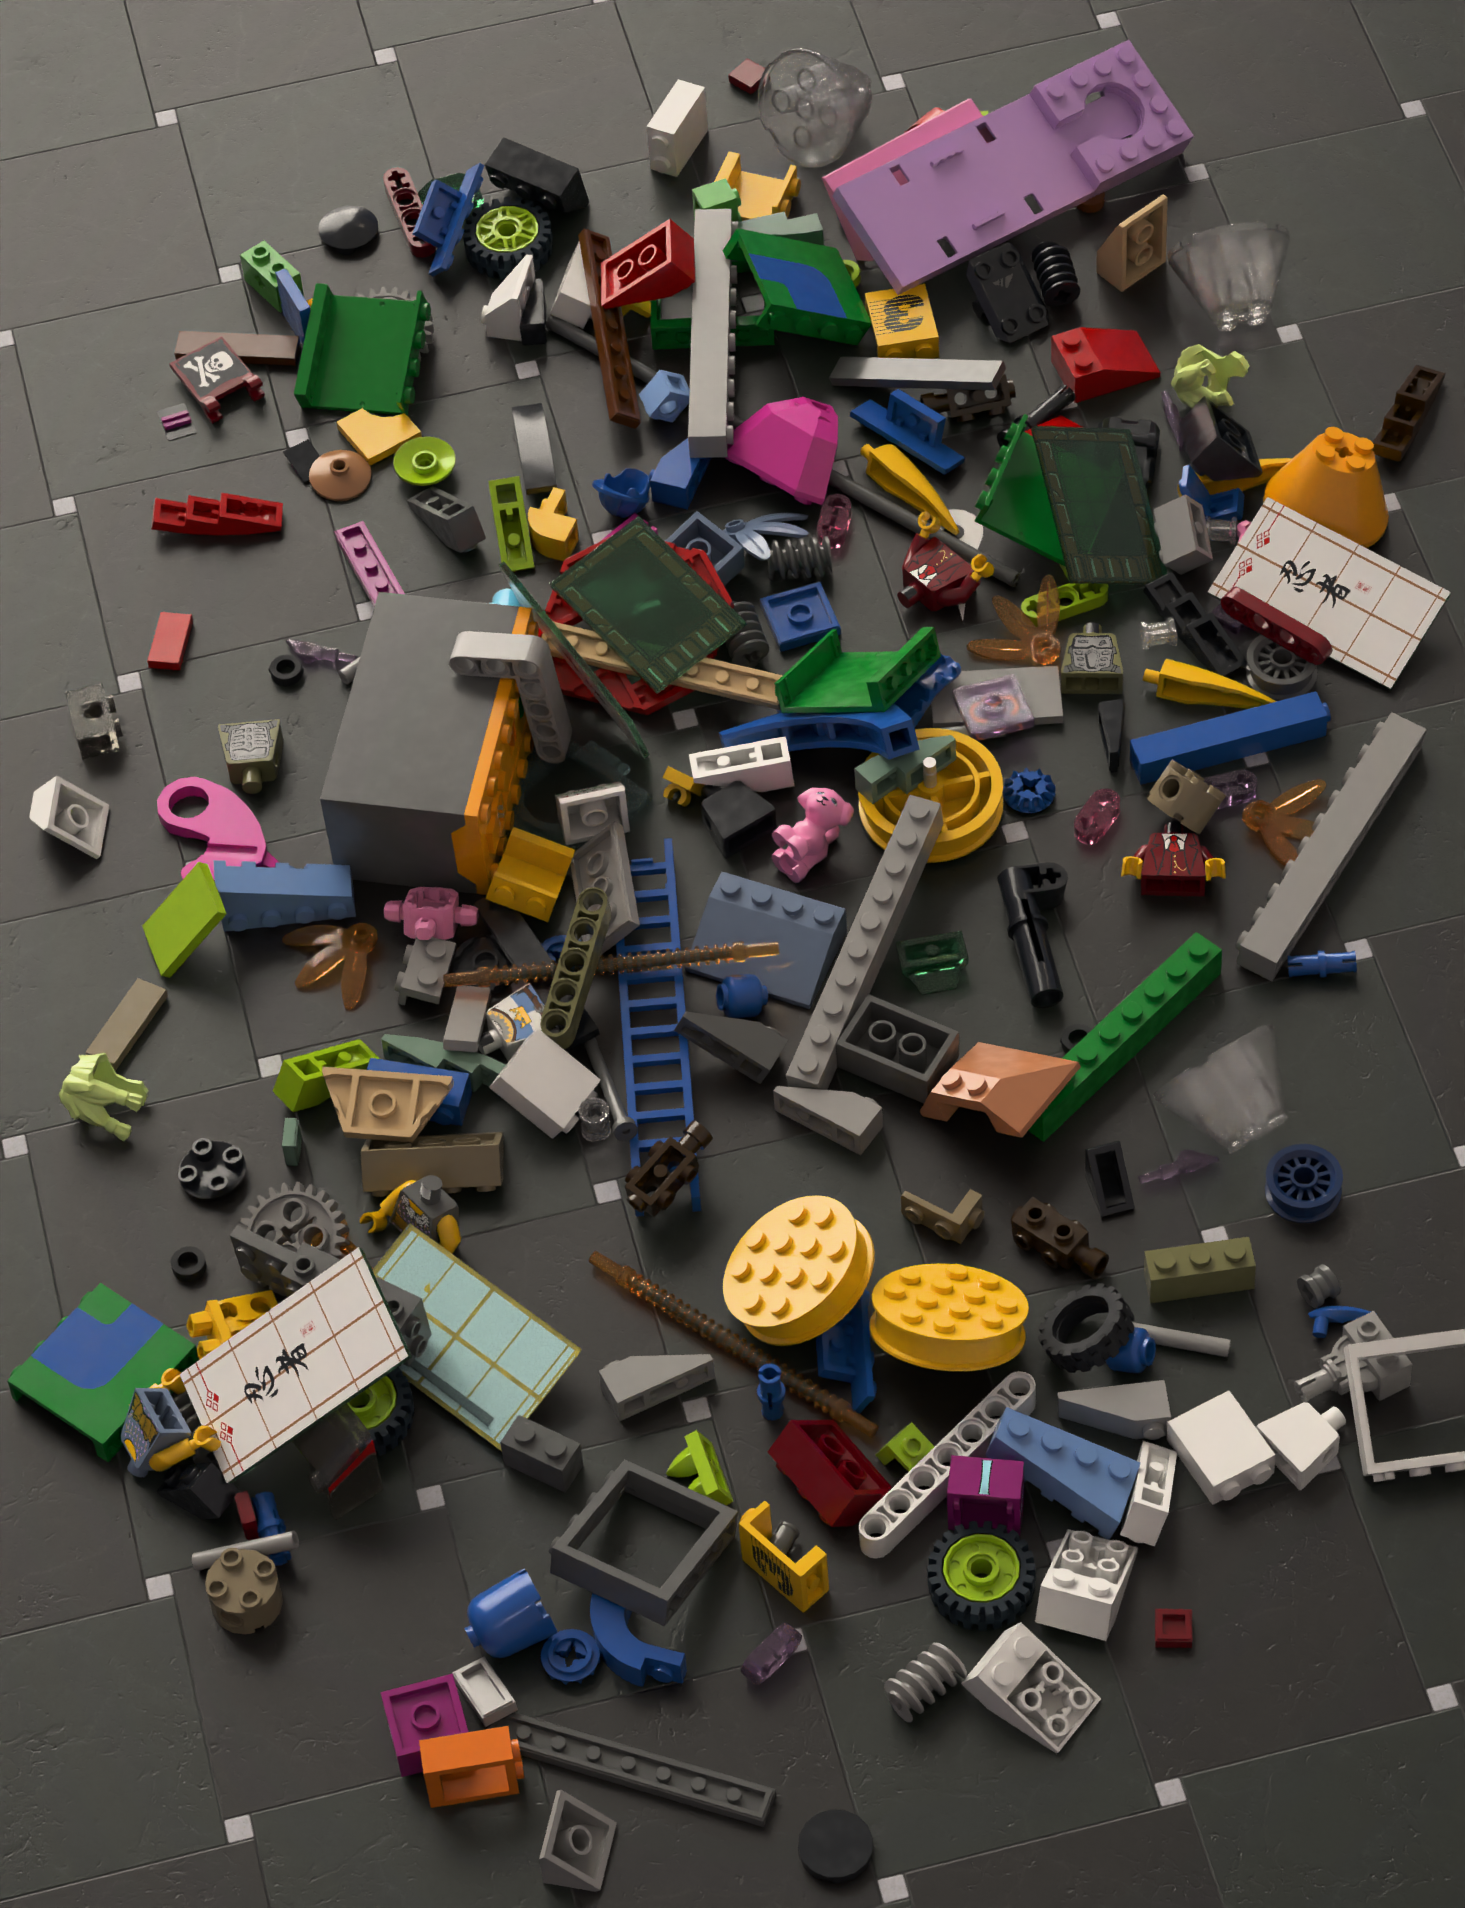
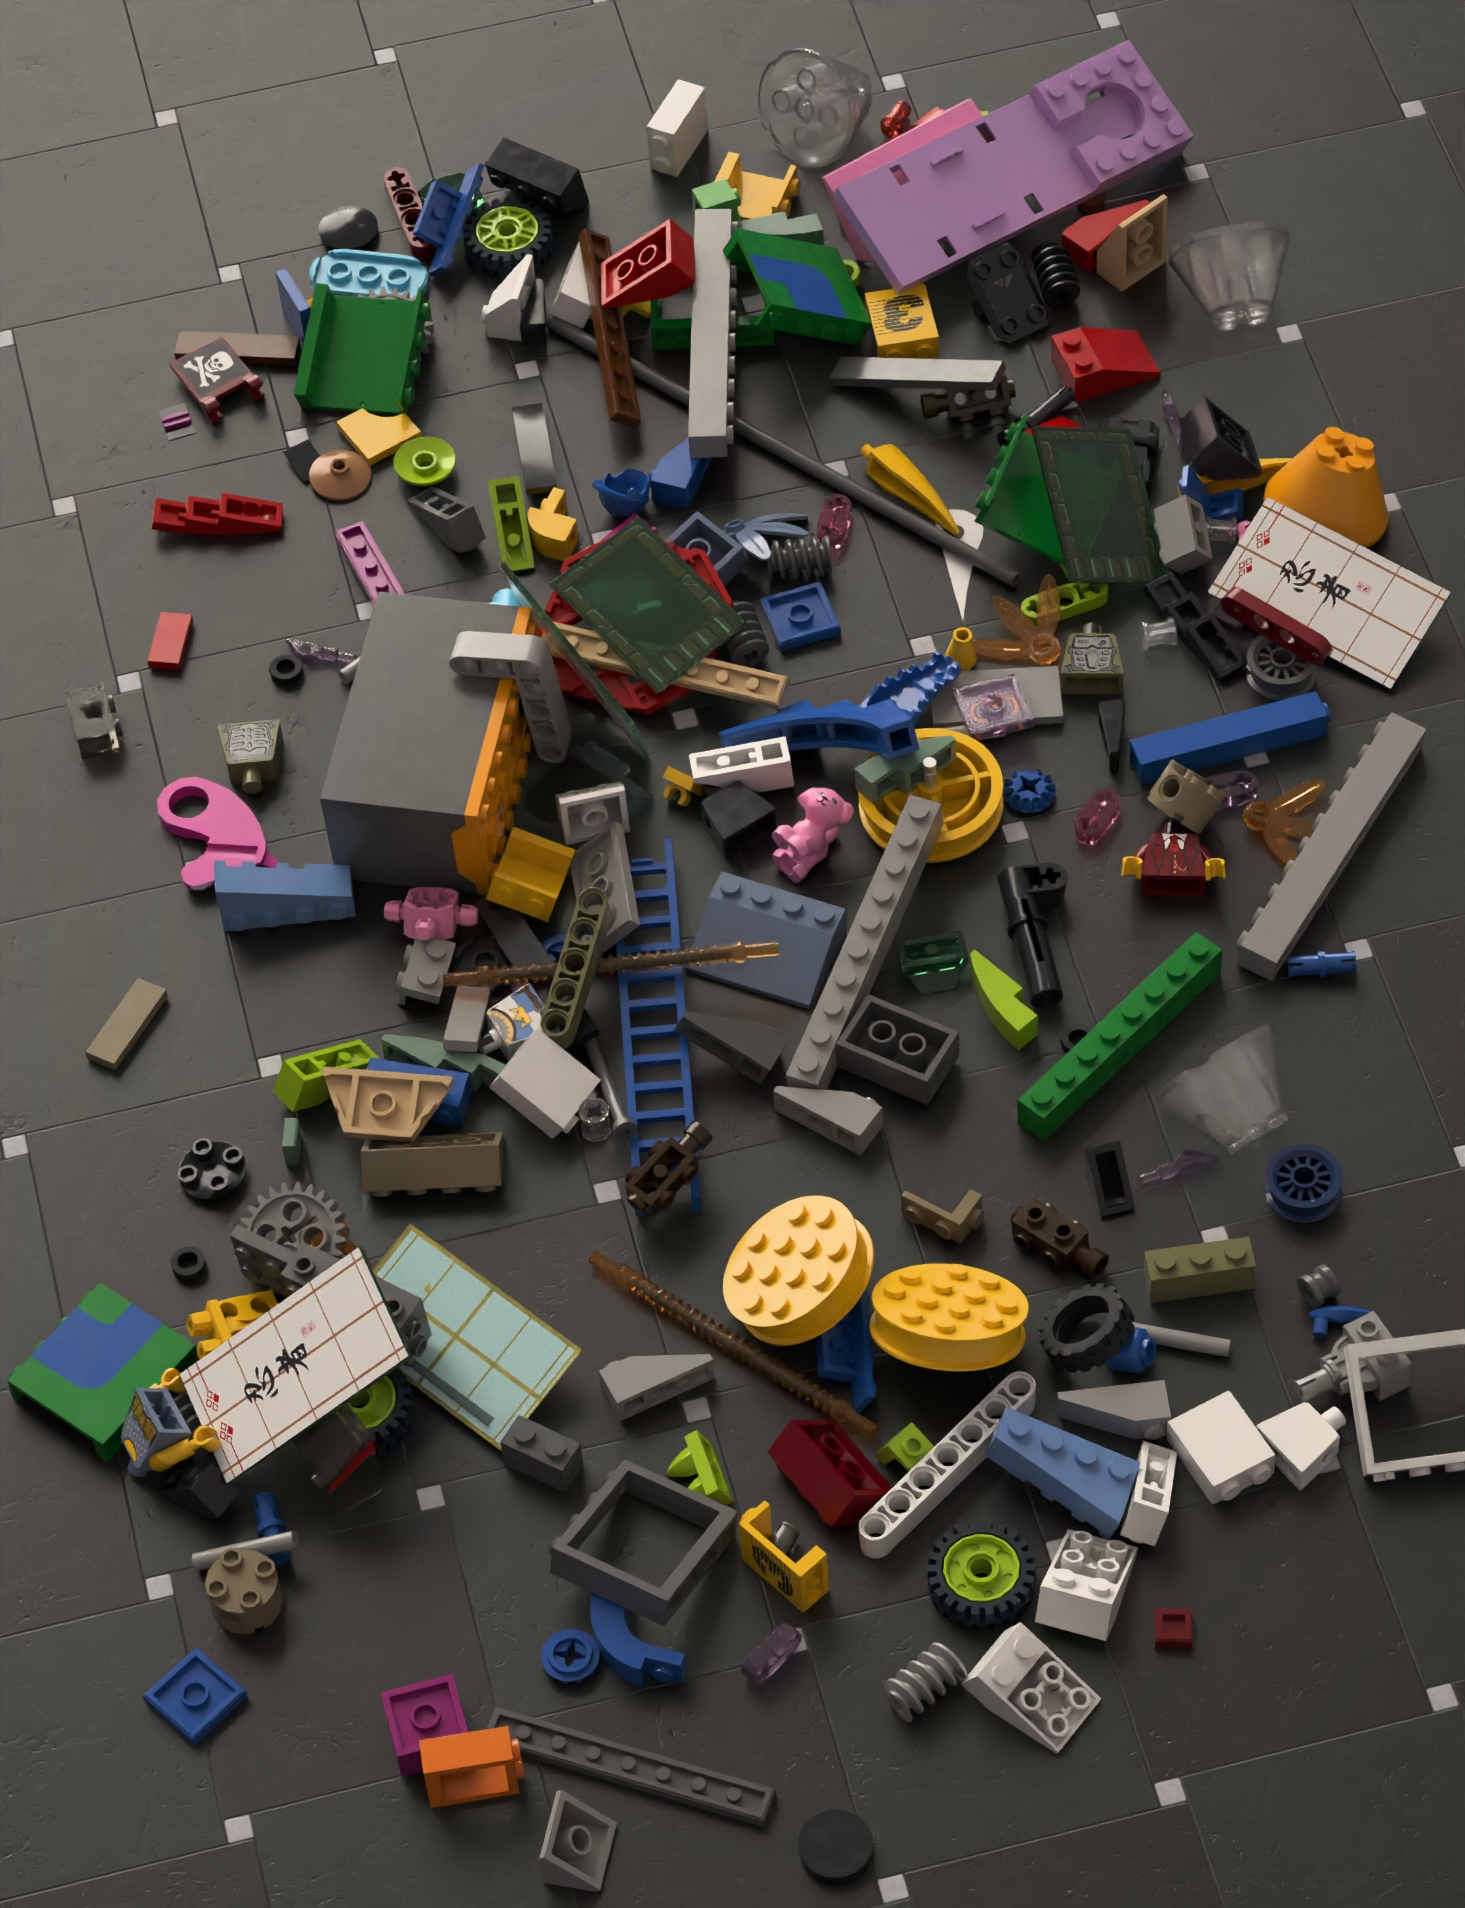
(70, 815): white slope -> none
(96, 1085): yellowish green piece -> none
(184, 919): lime tile -> none
(195, 1696): none -> blue tile
(246, 1515): dark red tile -> none
(259, 272): bright green brick -> none
(347, 944): clear orange plant -> none
(357, 271): none -> medium azure tile
(422, 1205): torso -> none
(484, 1691): light grey tile -> none
(507, 1618): blue cylinder -> none
(665, 396): light blue brick -> none
(741, 996): blue head -> none
(747, 76): tile -> none
(771, 1392): blue pin -> none
(789, 446): dark pink brick -> none
(854, 681): green panel -> none
(893, 123): none -> clear red pin
(911, 428): blue bracket -> none
(937, 573): dark red torso -> none
(962, 648): none -> yellow cone
(985, 1492): magenta container -> none
(1002, 1082): nougat slope -> none
(1003, 1002): none -> lime slope
(1091, 232): none -> red slope
(1198, 362): yellowish green piece -> none
(1199, 686): yellow piece -> none
(1408, 412): dark brown slope -> none

